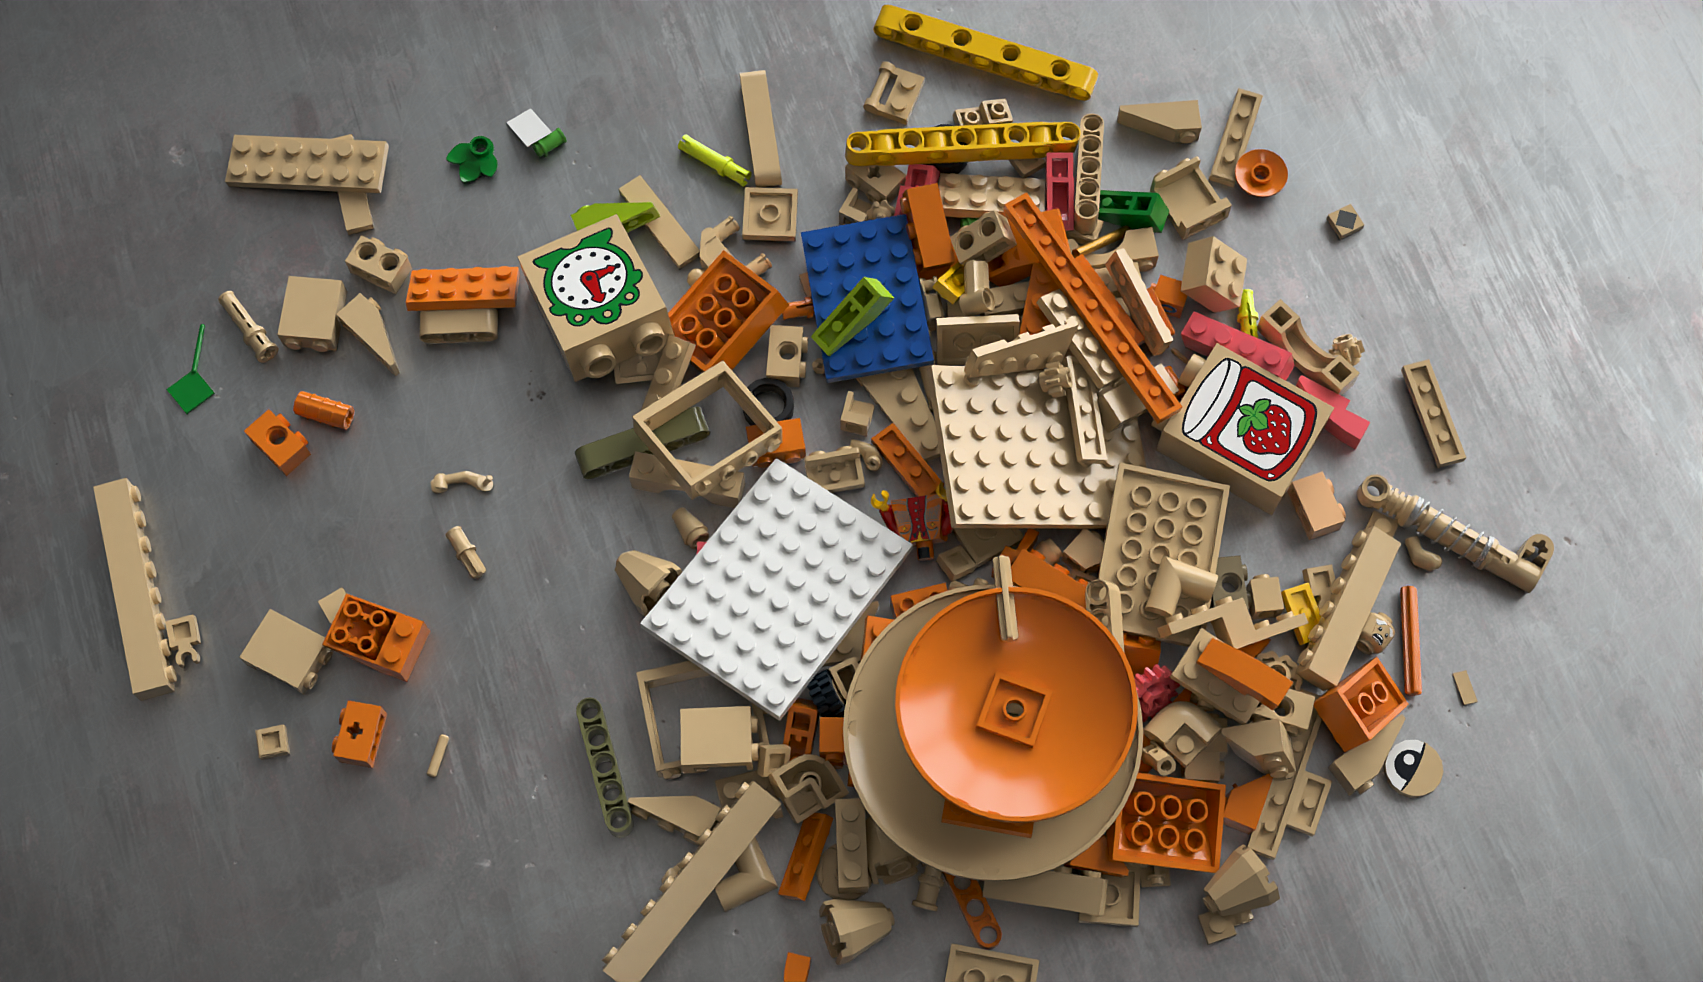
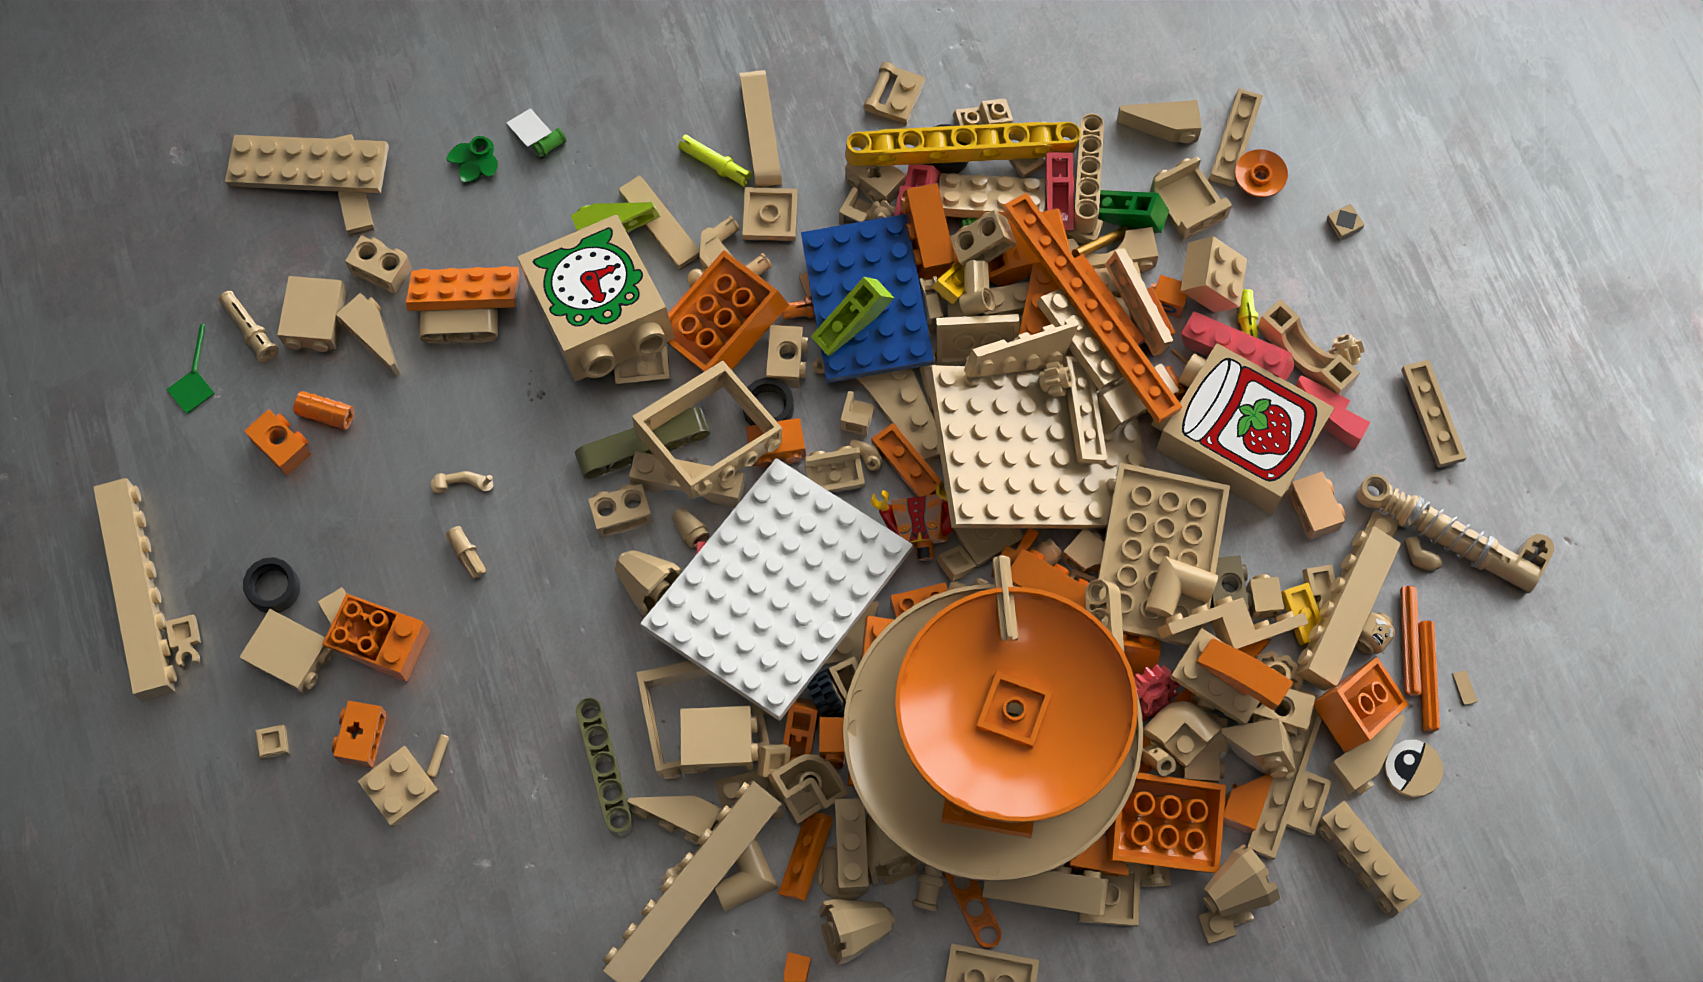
(263, 566): none -> black tyre
(398, 786): none -> tan plate
(622, 516): none -> tan brick
(670, 369): tan plate -> none
(986, 52): yellow beam -> none
(1367, 859): none -> tan brick
(1429, 679): none -> orange axle

